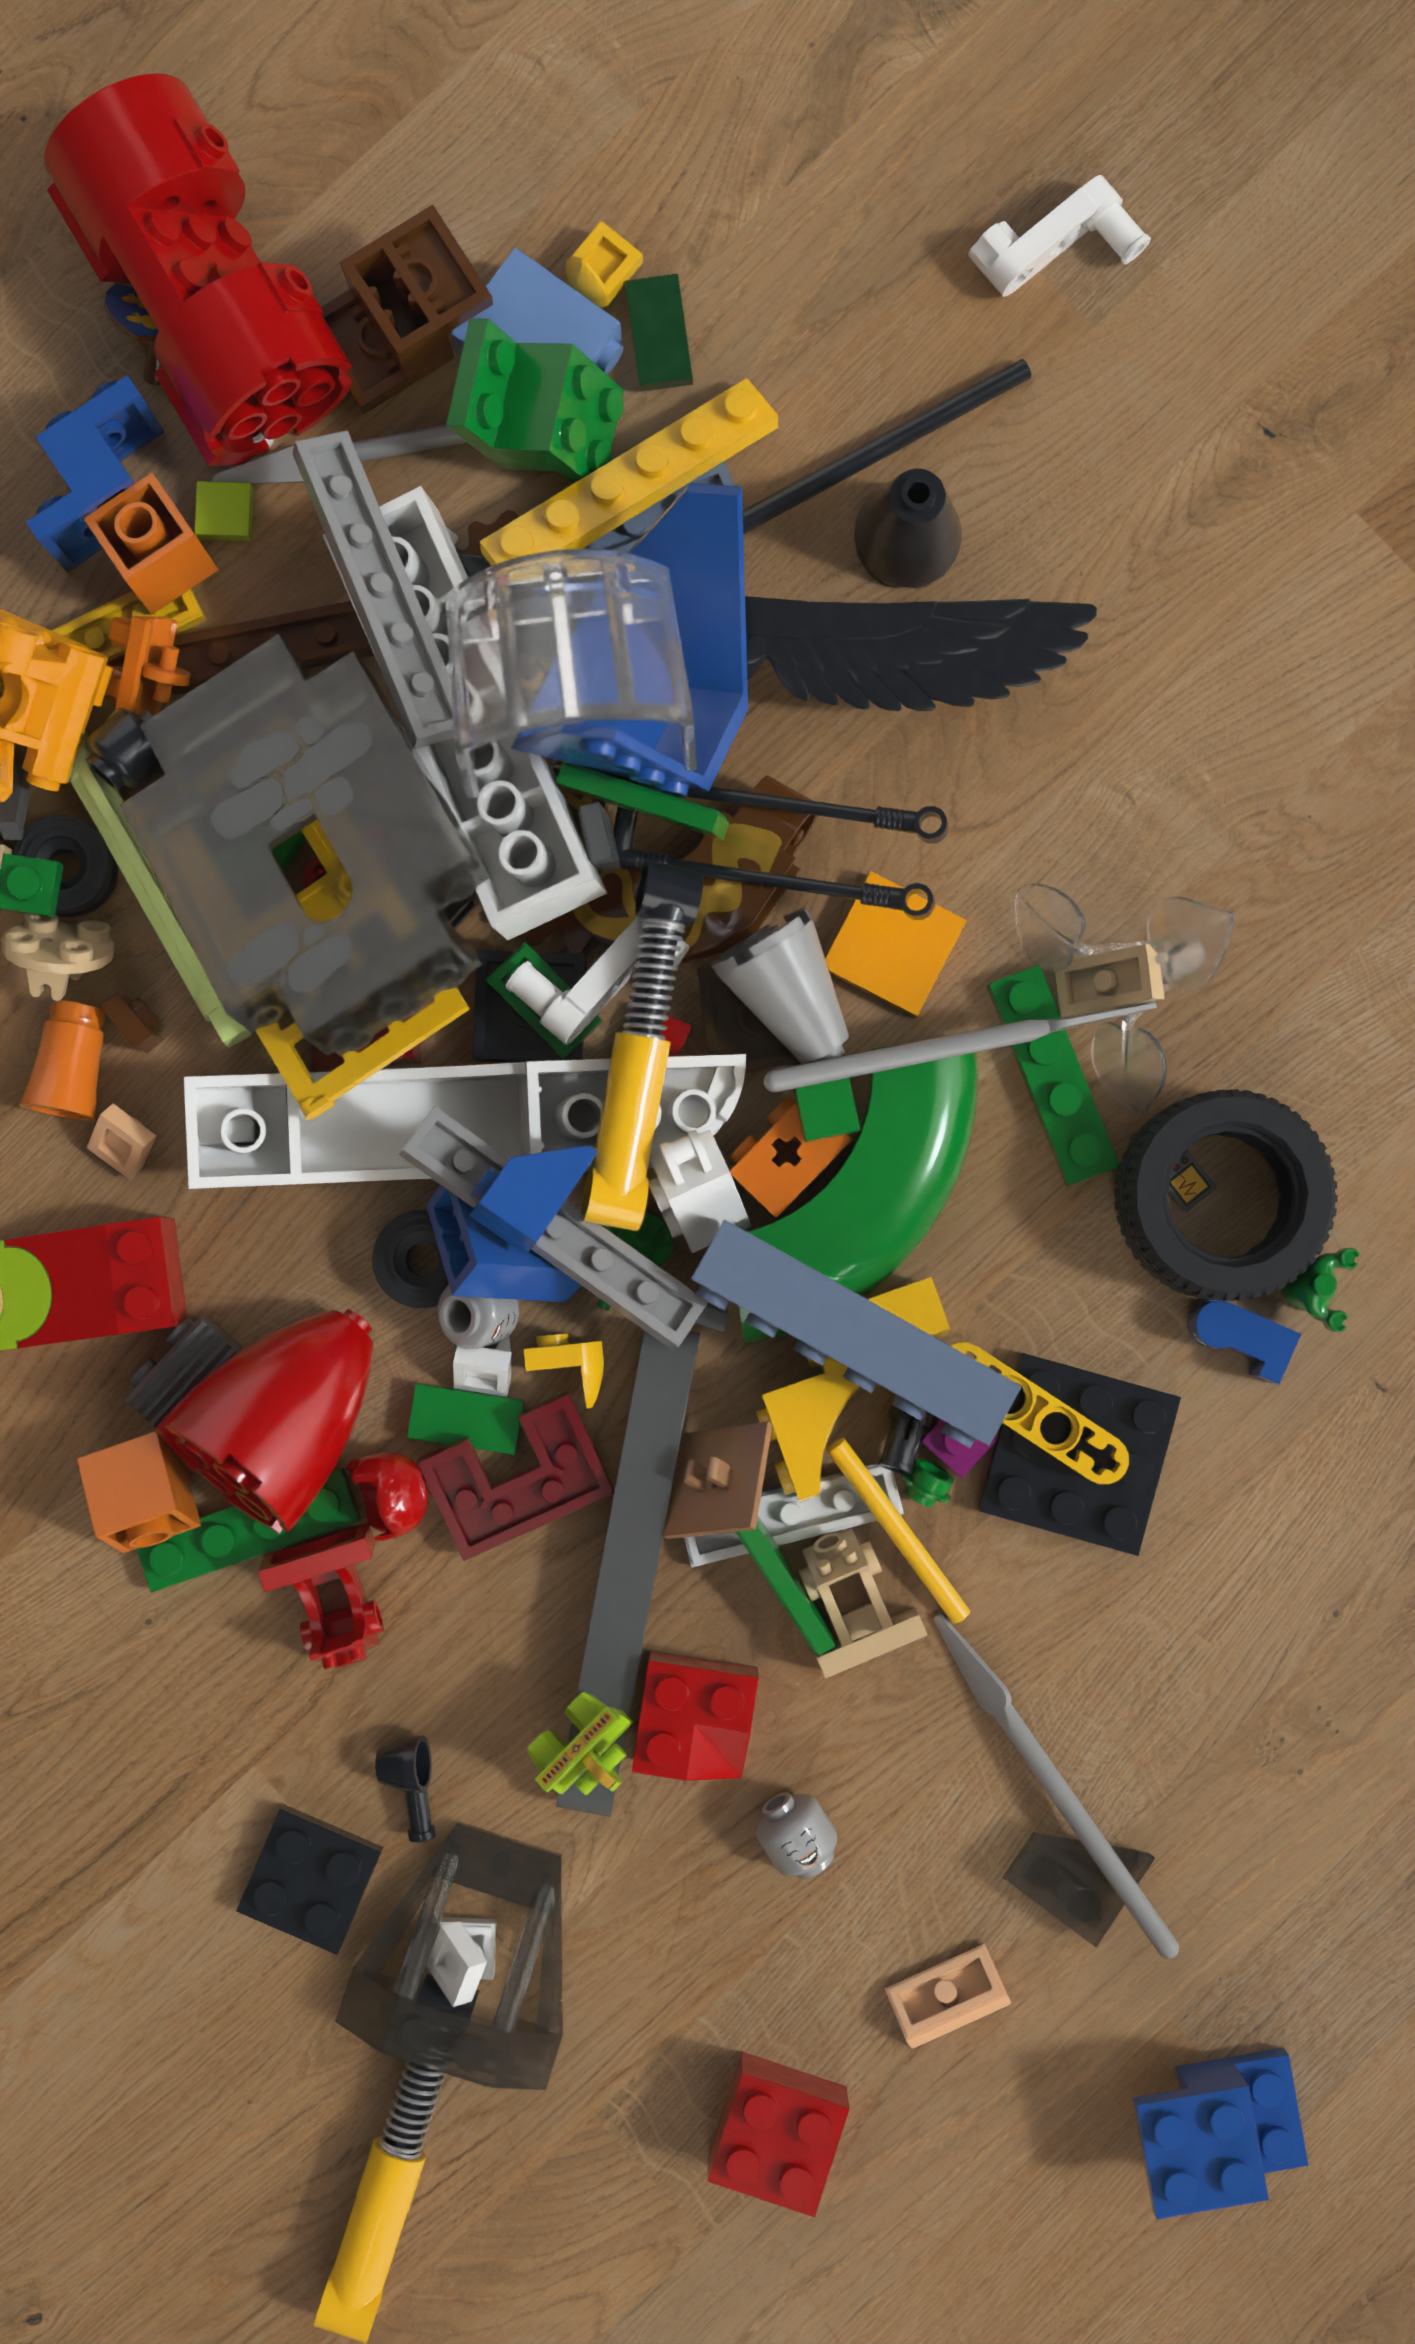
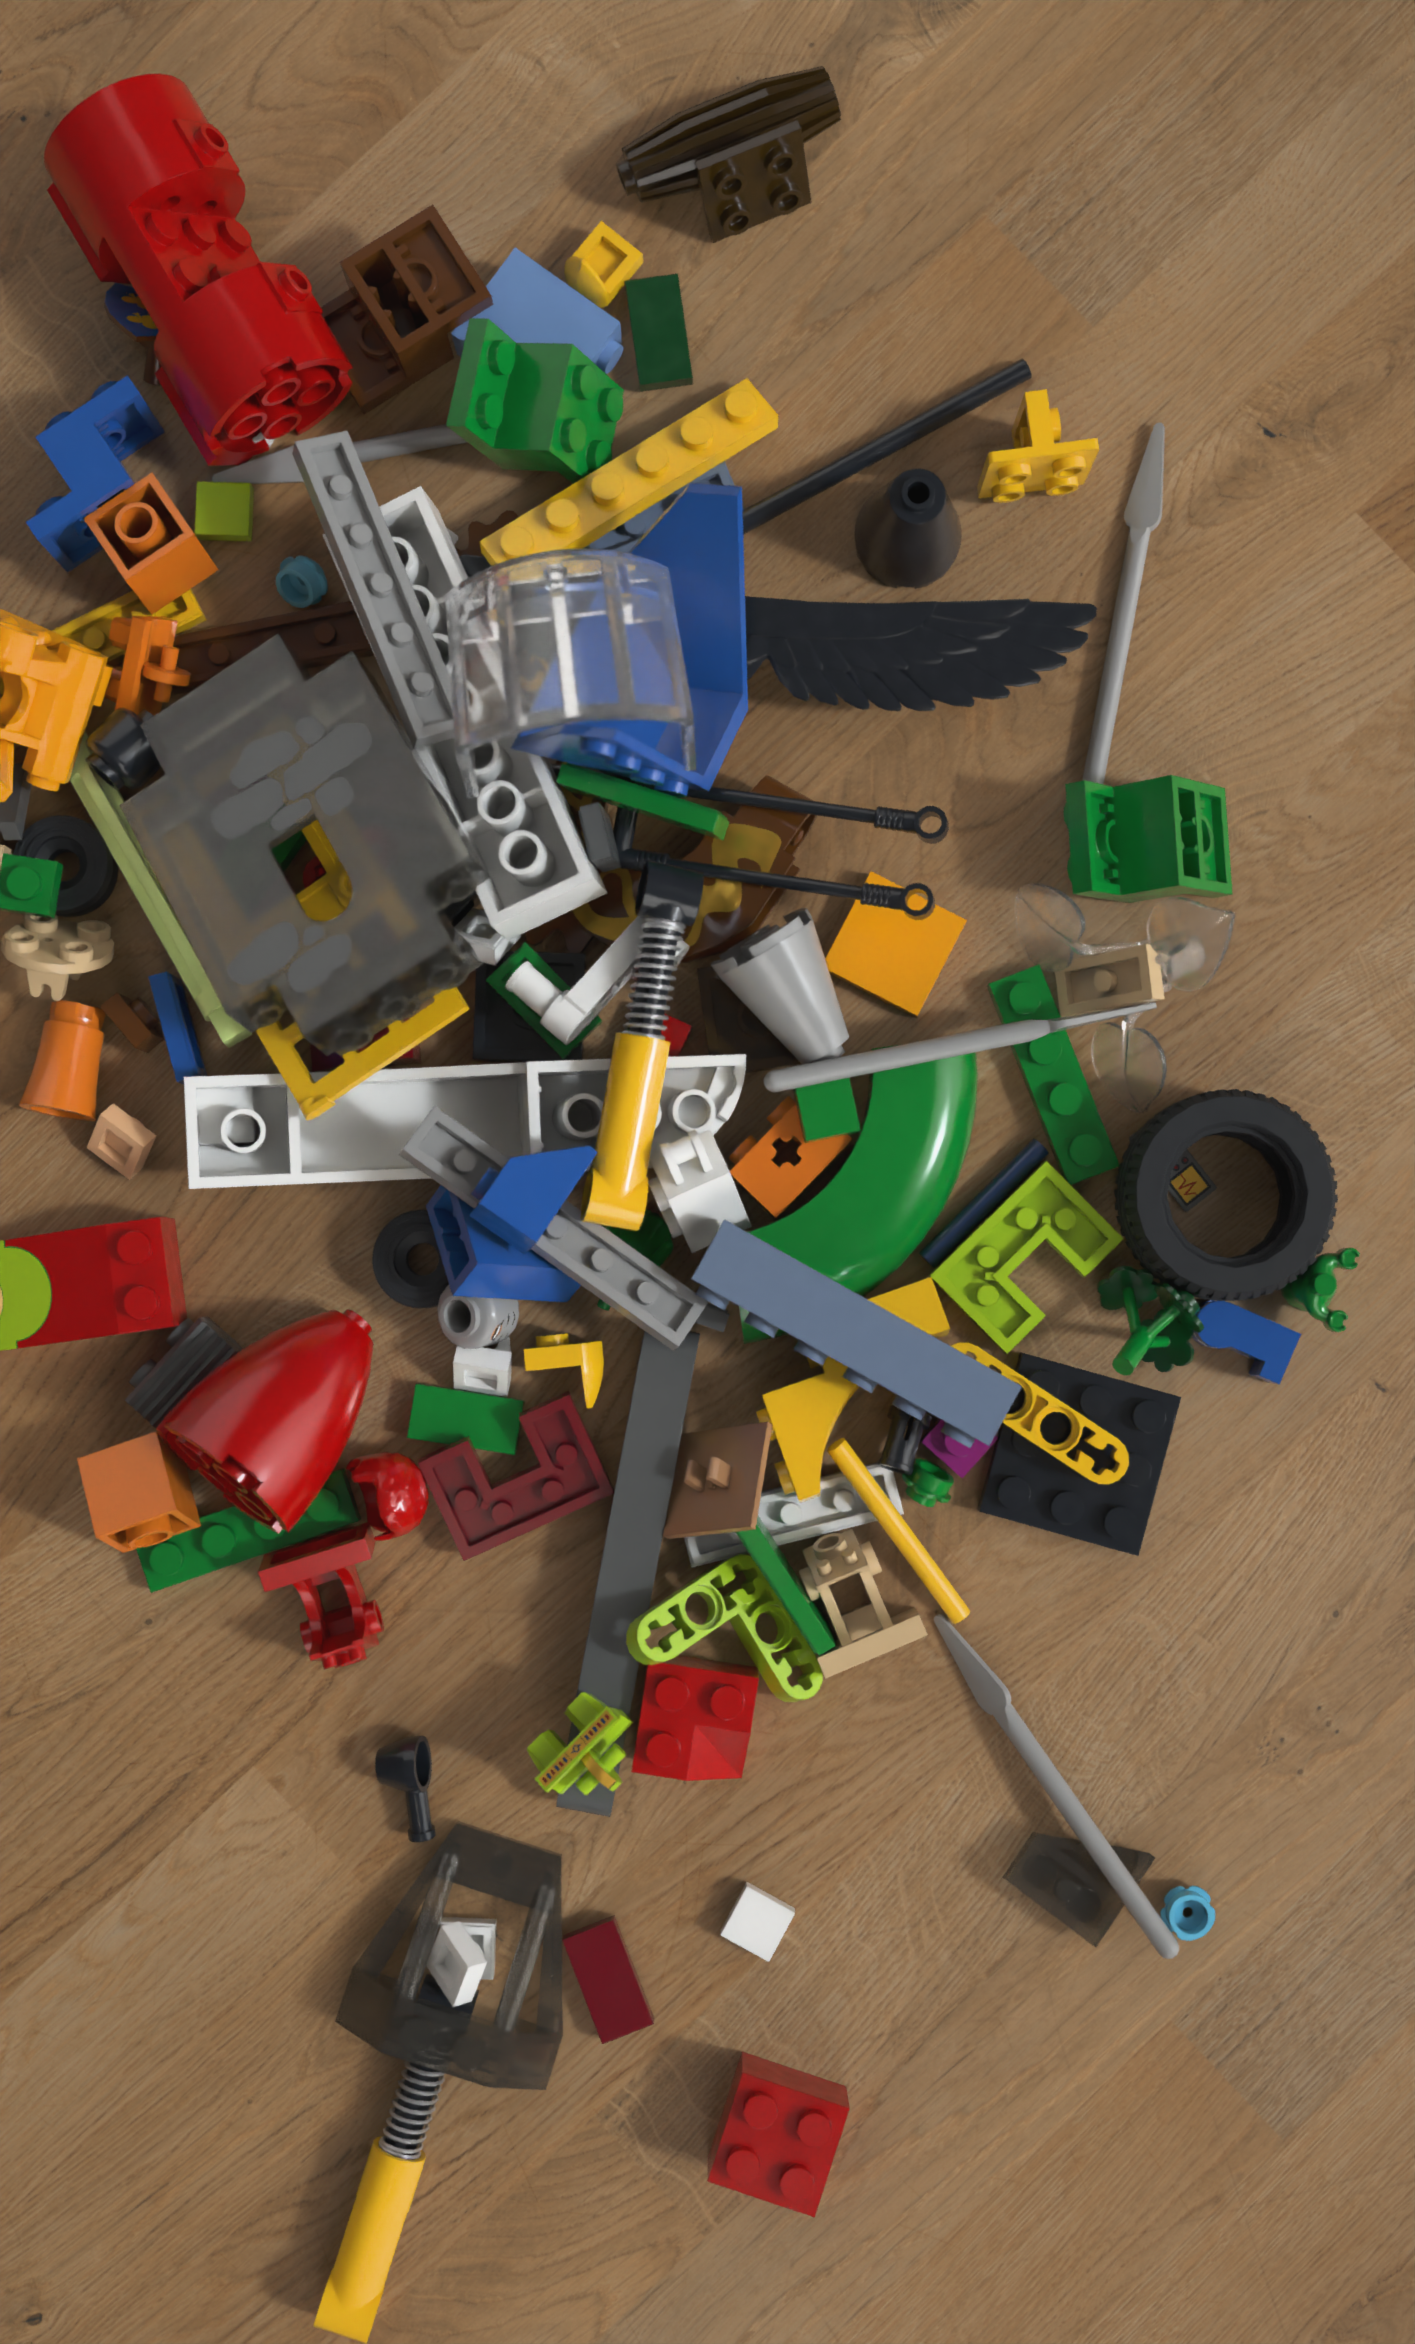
(177, 1026): none -> blue tile
(301, 581): none -> medium azure plate
(309, 1879): black plate -> none
(484, 939): none -> white tile
(608, 1979): none -> dark red tile
(737, 151): none -> dark brown plate
(742, 1610): none -> lime beam
(757, 1921): none -> white tile
(796, 1835): light grey head -> none
(947, 1996): light nougat slope -> none
(983, 1203): none -> dark blue bar
(1035, 1212): none -> lime plate
(1036, 460): none -> yellow bracket
(1095, 206): white beam -> none
(1141, 516): none -> light grey piece
(1148, 839): none -> green bracket
(1157, 1339): none -> dark green plant
(1198, 1923): none -> medium azure plate
(1220, 2133): blue bracket -> none

